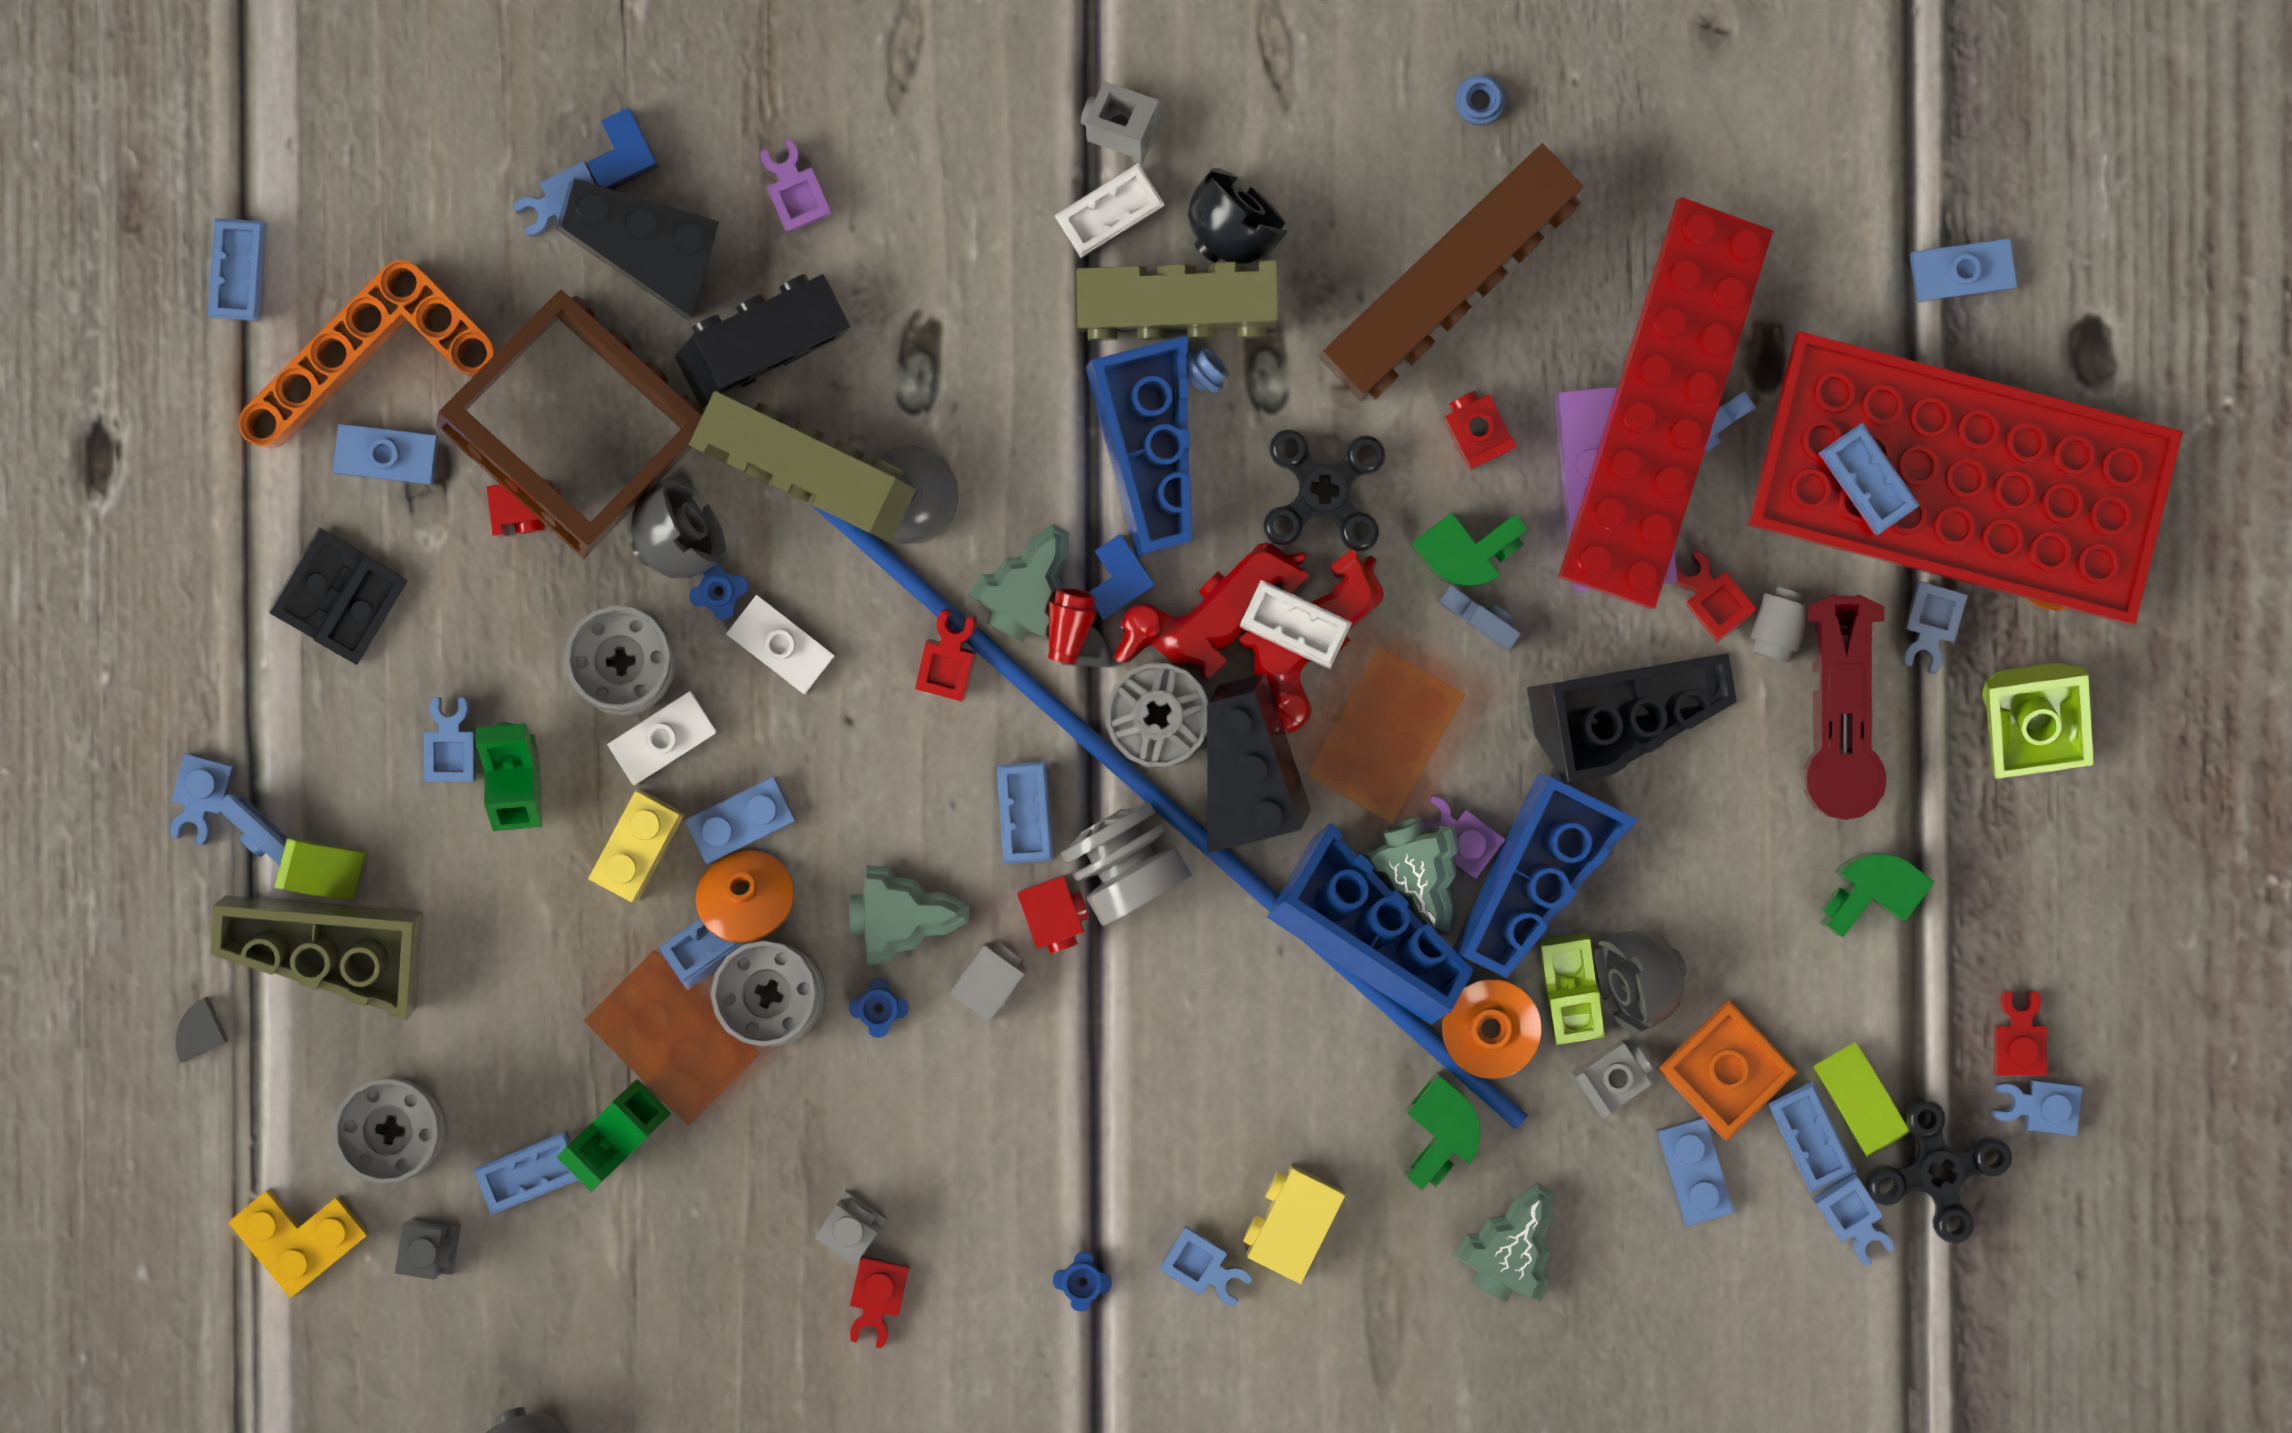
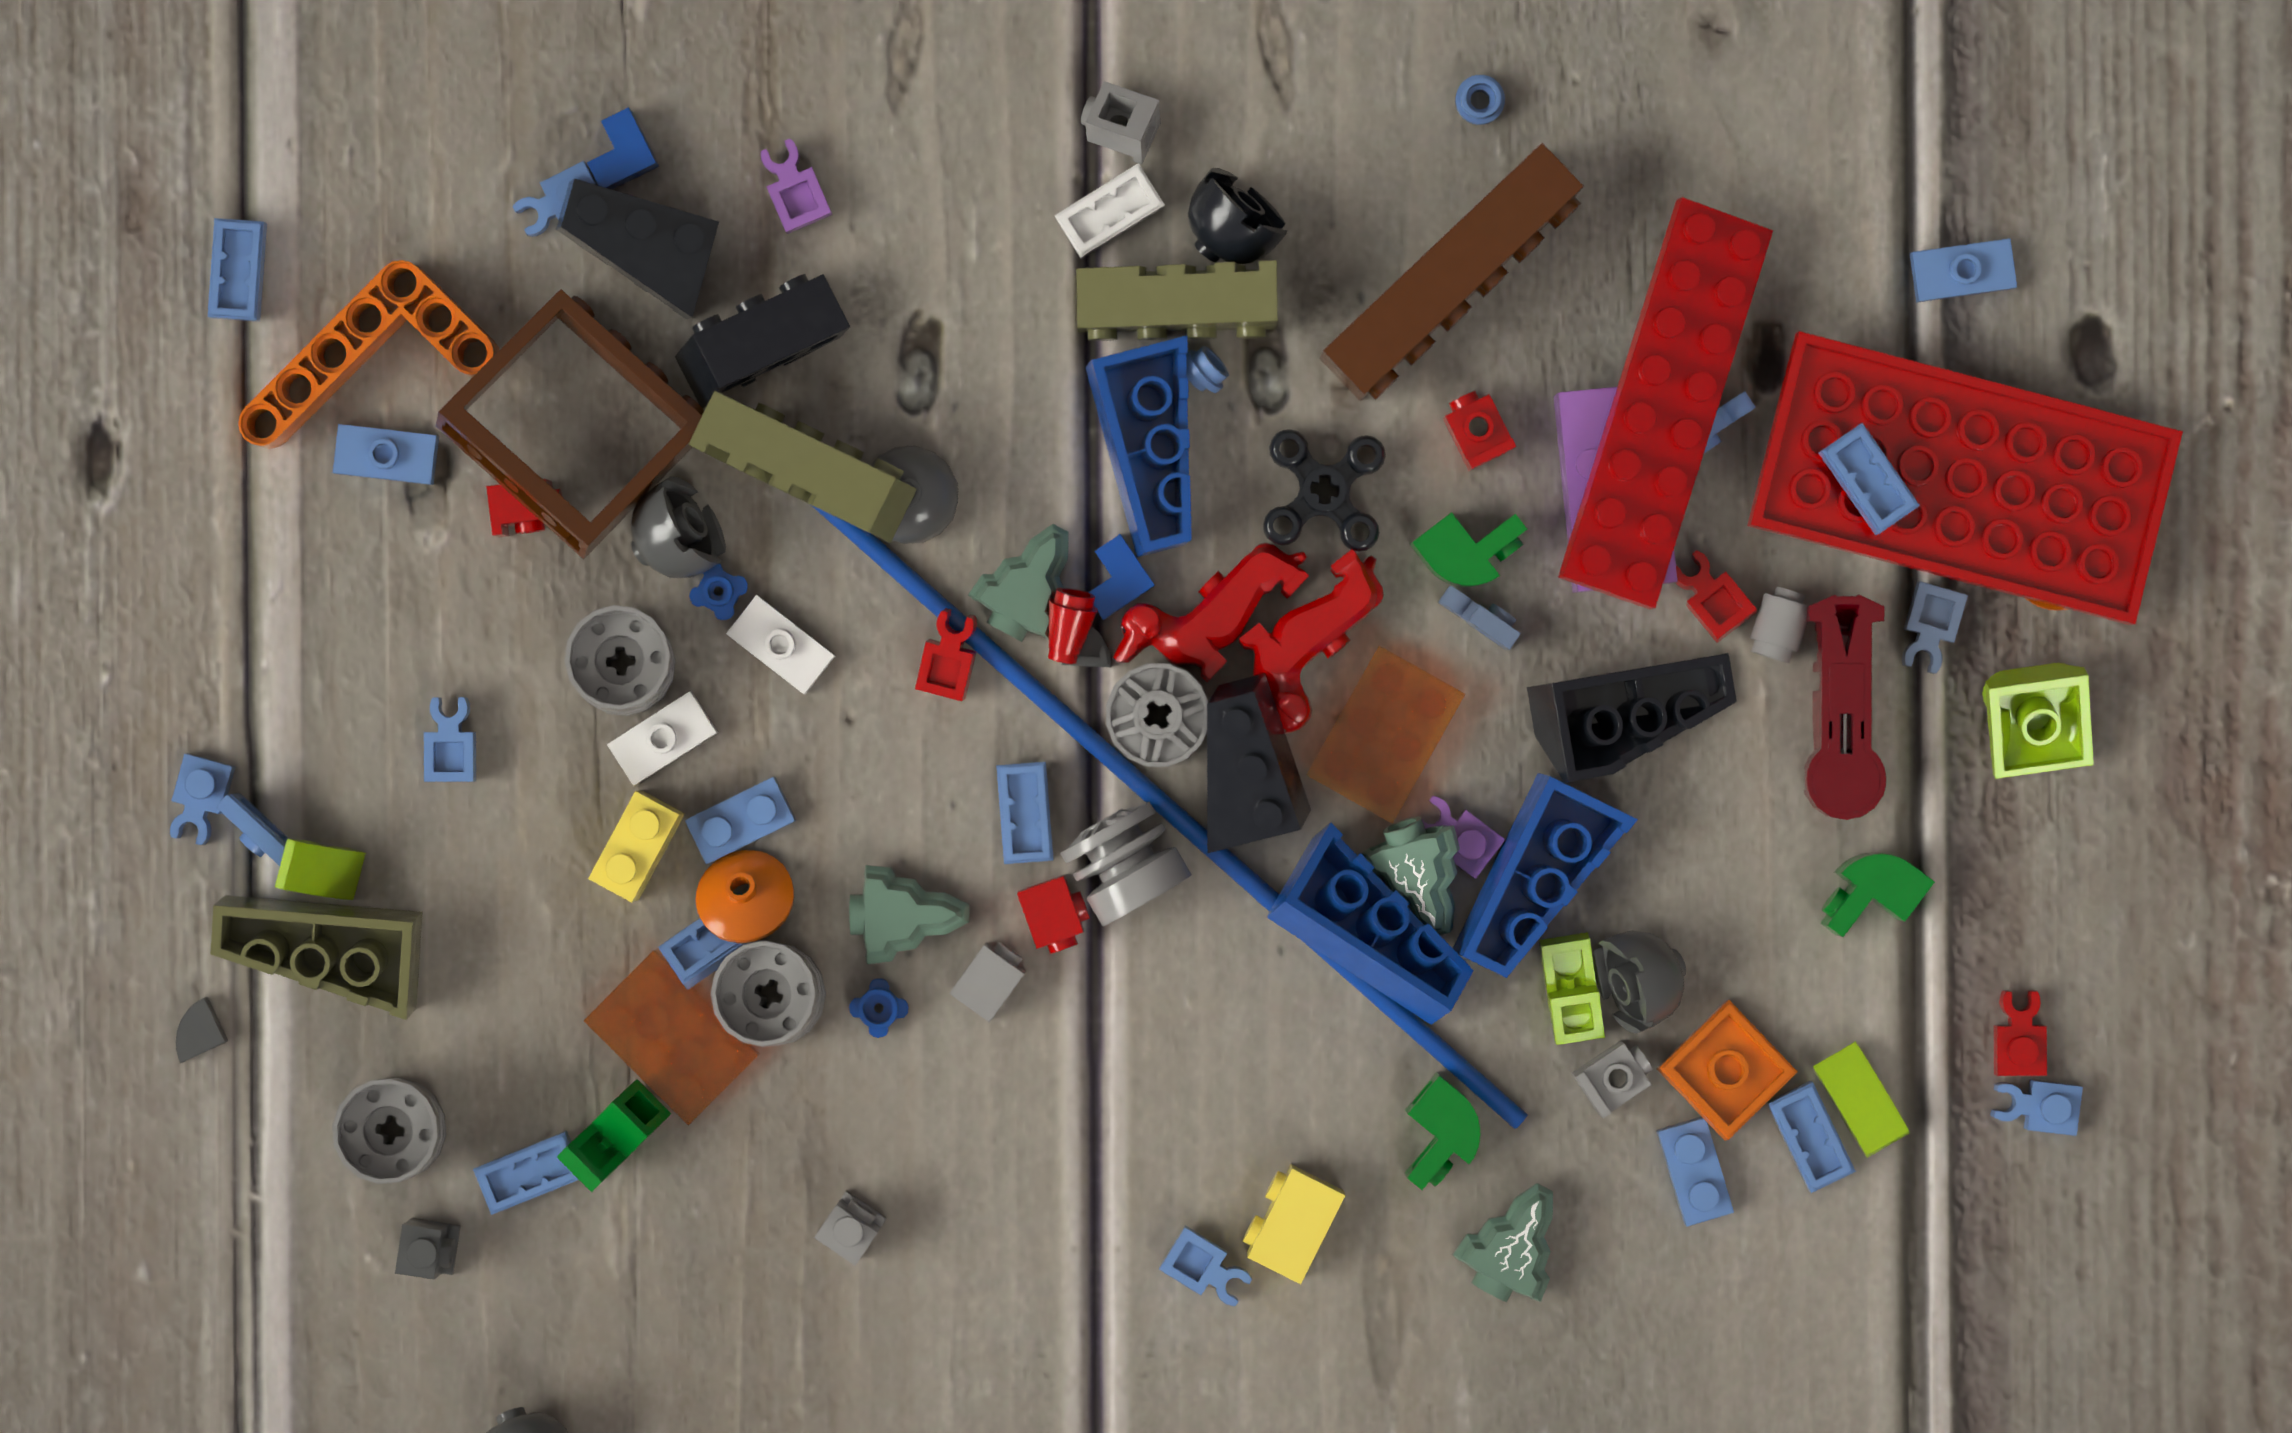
(296, 1252): yellow plate -> none
(338, 595): black slope -> none
(511, 776): green brick -> none
(878, 1291): red plate -> none
(1082, 1295): blue plate -> none
(1295, 624): white plate -> none
(1510, 1047): orange dish -> none
(1851, 1213): medium blue plate -> none
(1942, 1191): black gear -> none

